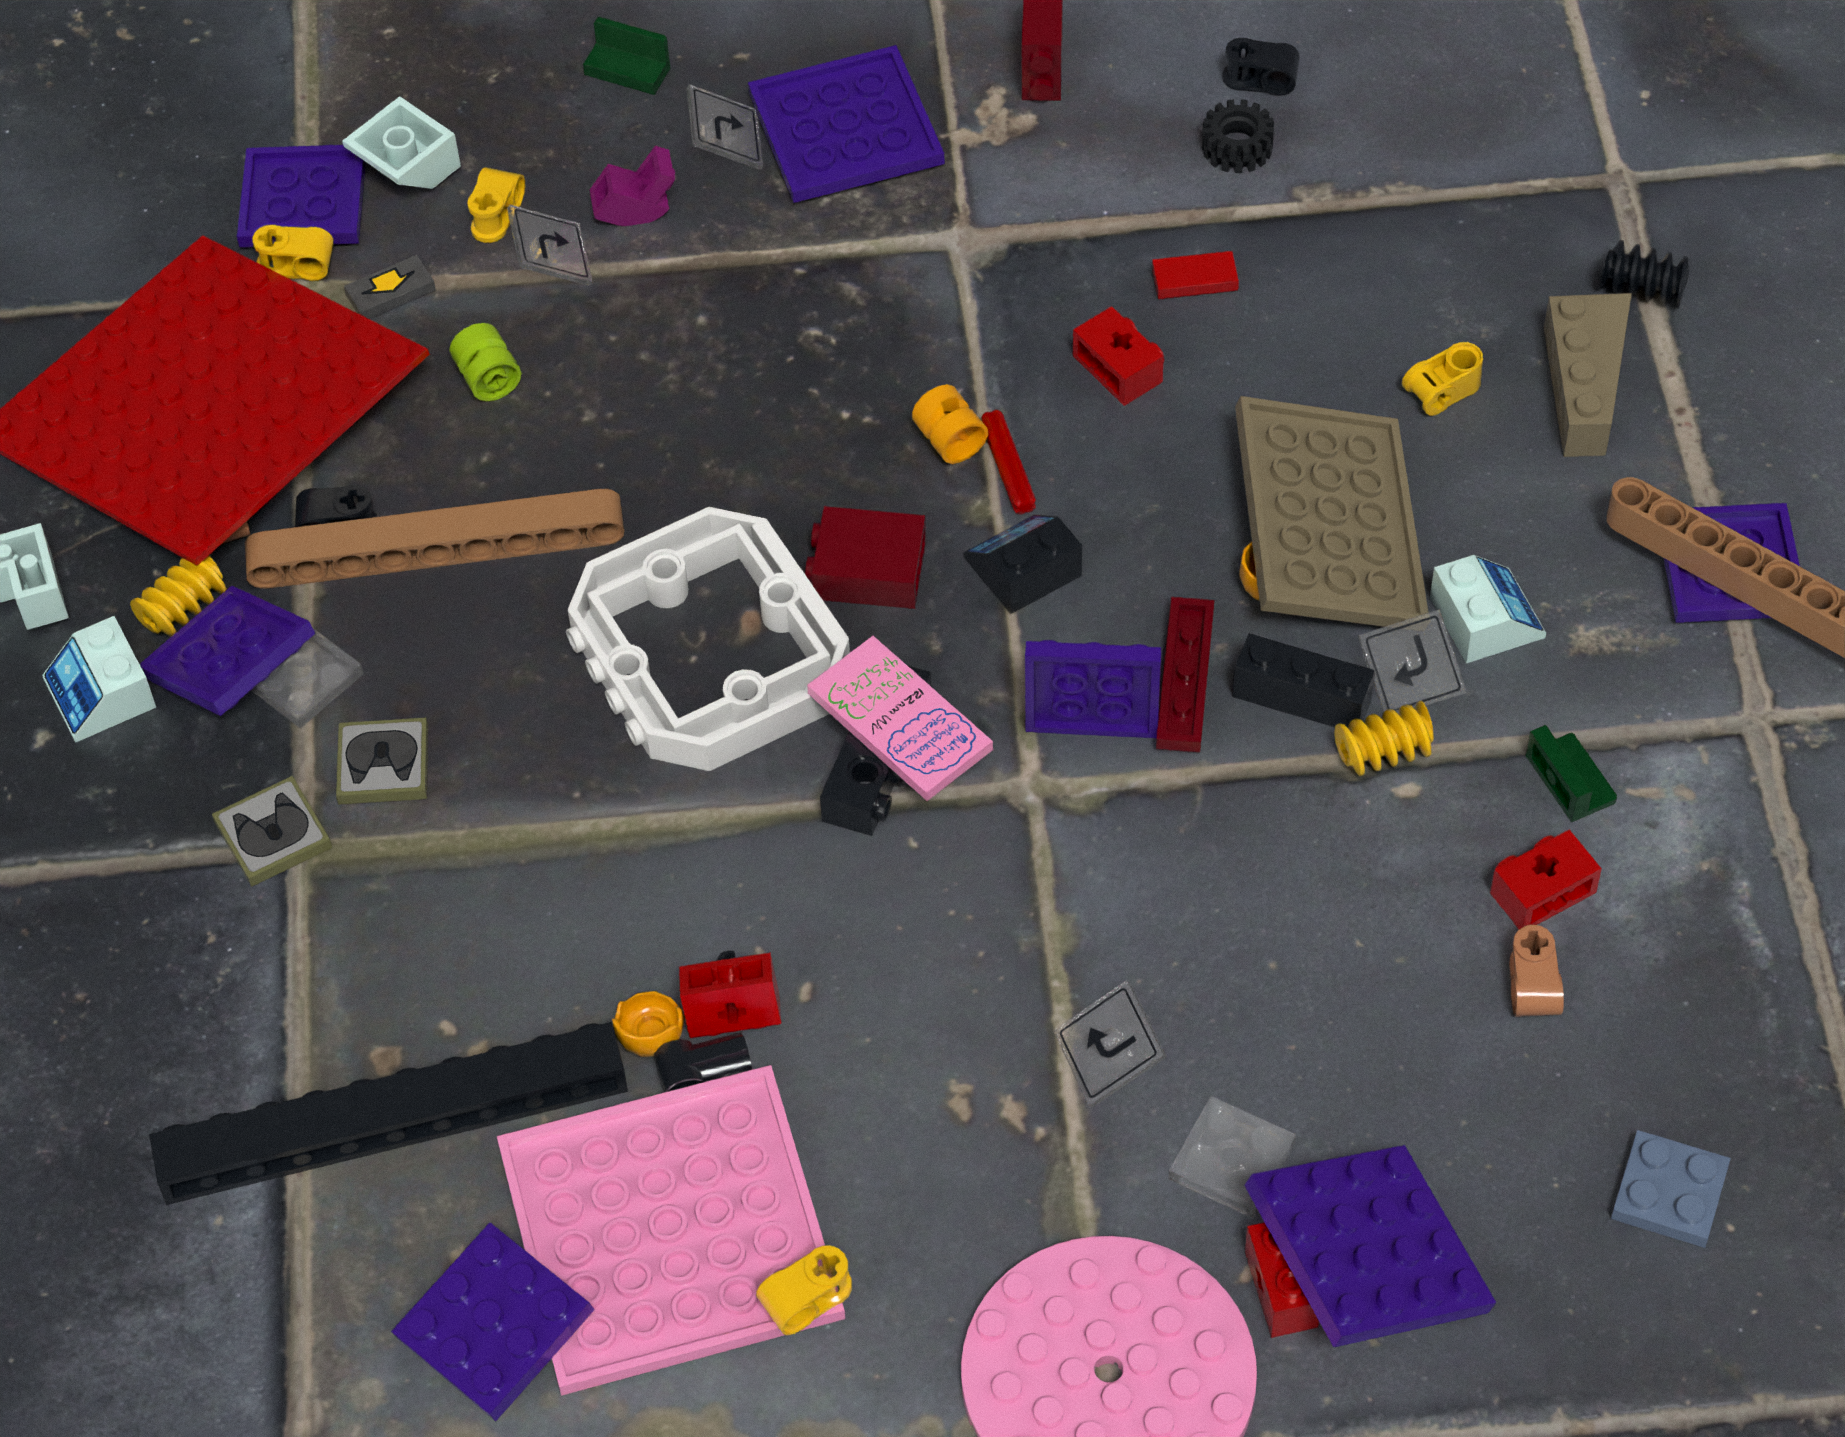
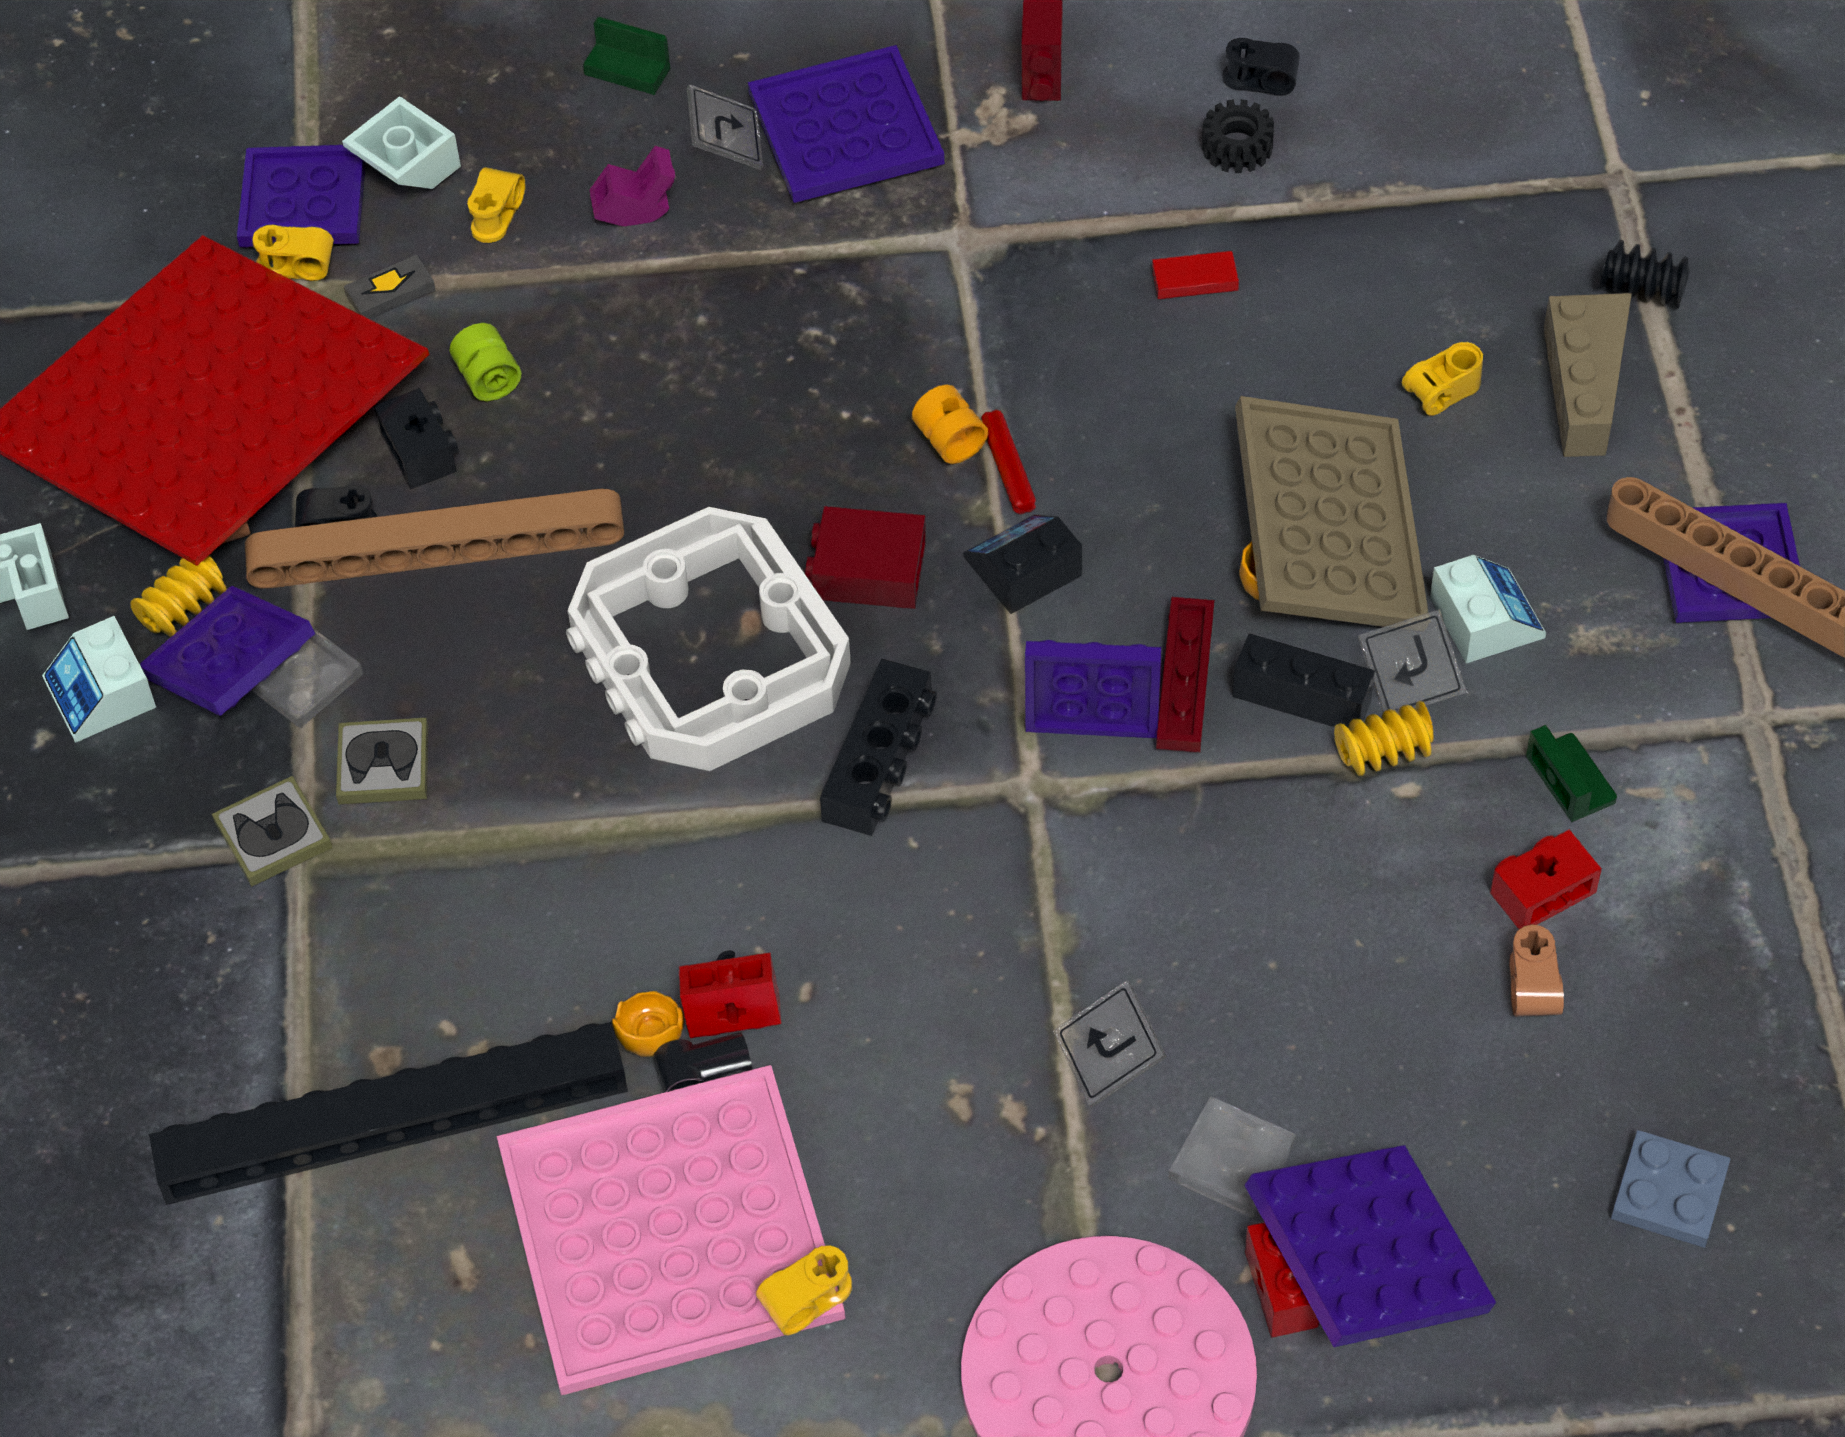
(416, 438): none -> black brick
(493, 1321): dark purple plate -> none
(549, 245): clear piece -> none
(900, 718): bright pink tile -> none
(1118, 355): red brick -> none

